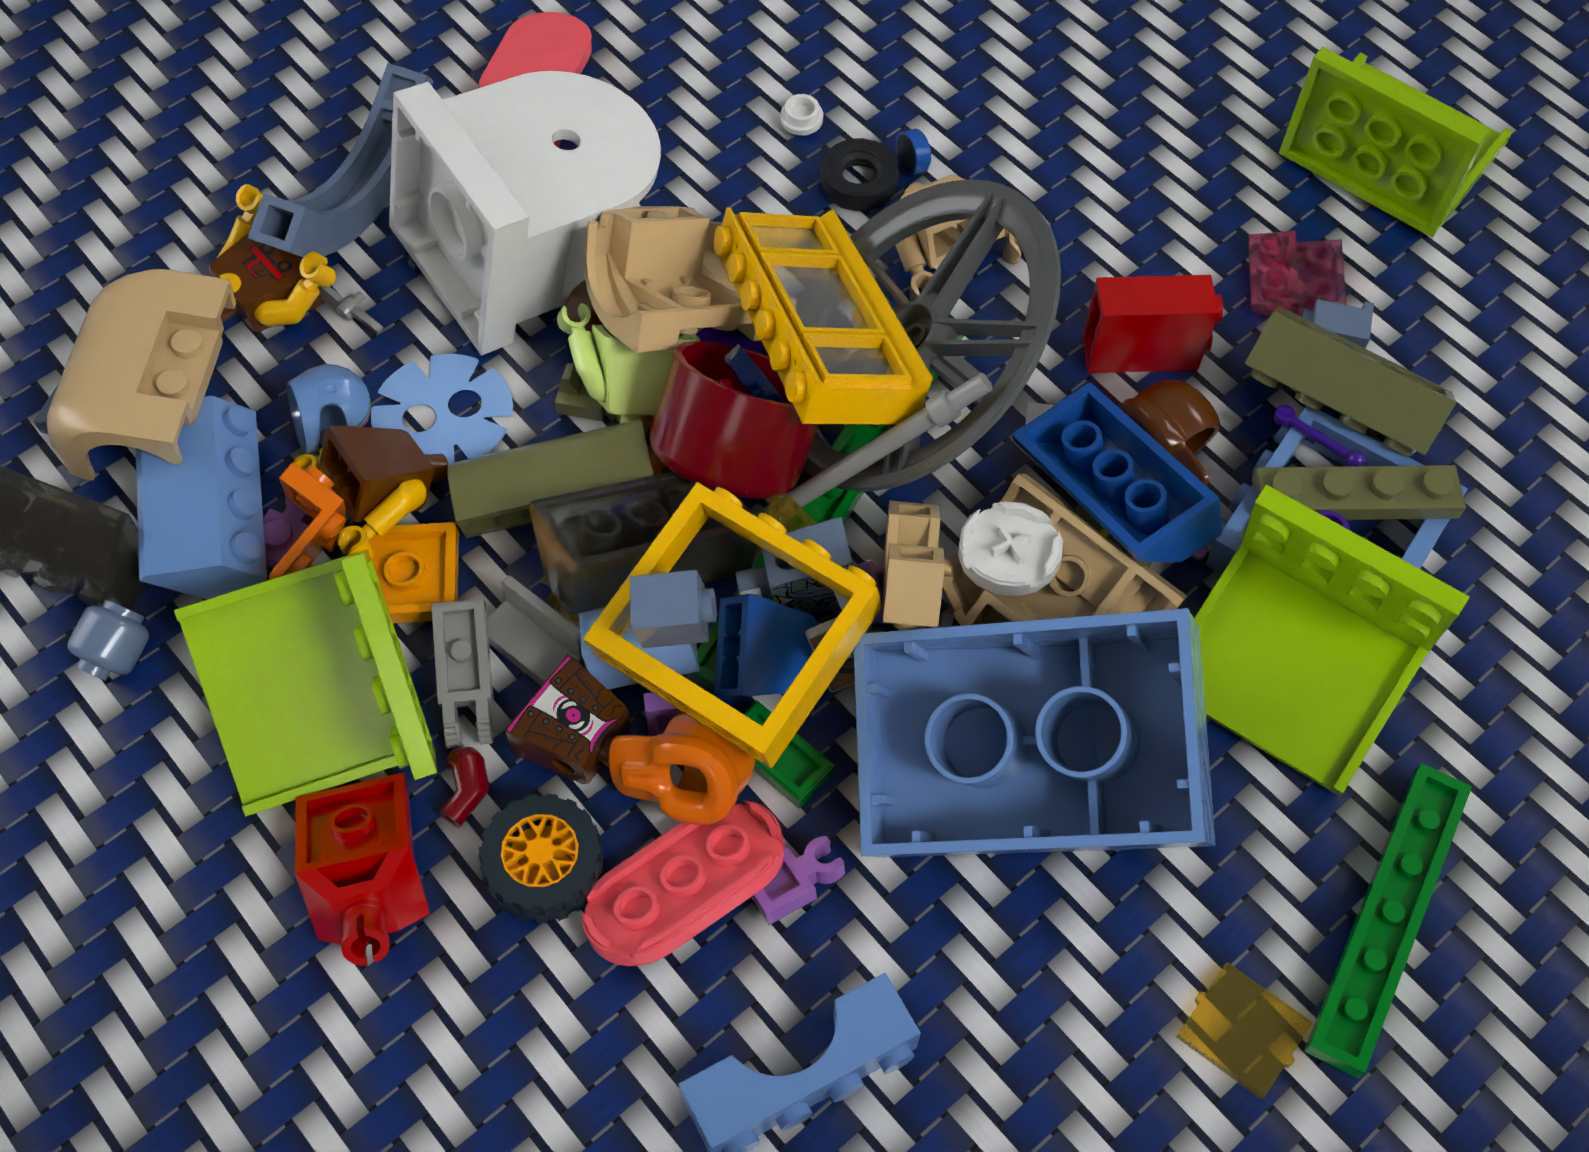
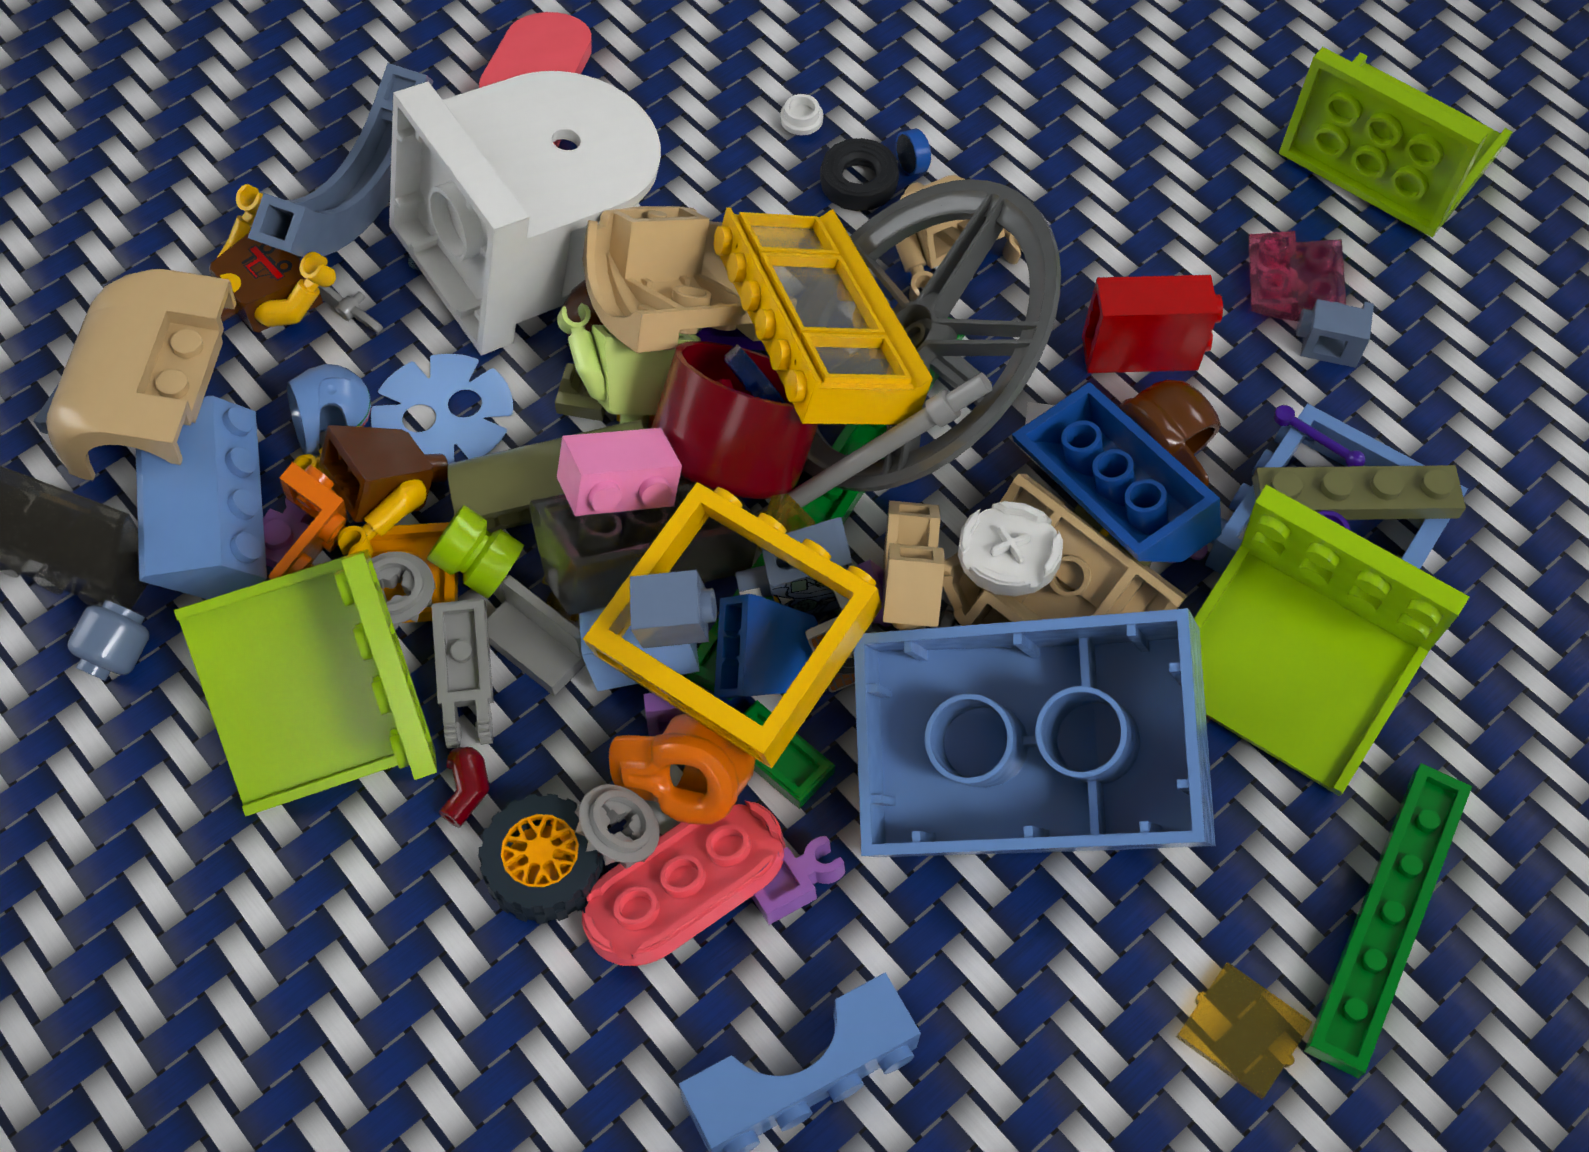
(358, 865): red plate -> none
(416, 582): none -> light grey gear
(475, 552): none -> lime wheel
(569, 724): reddish brown torso -> none
(611, 804): none -> light grey gear
(618, 471): none -> bright pink brick
(1351, 381): olive brick -> none

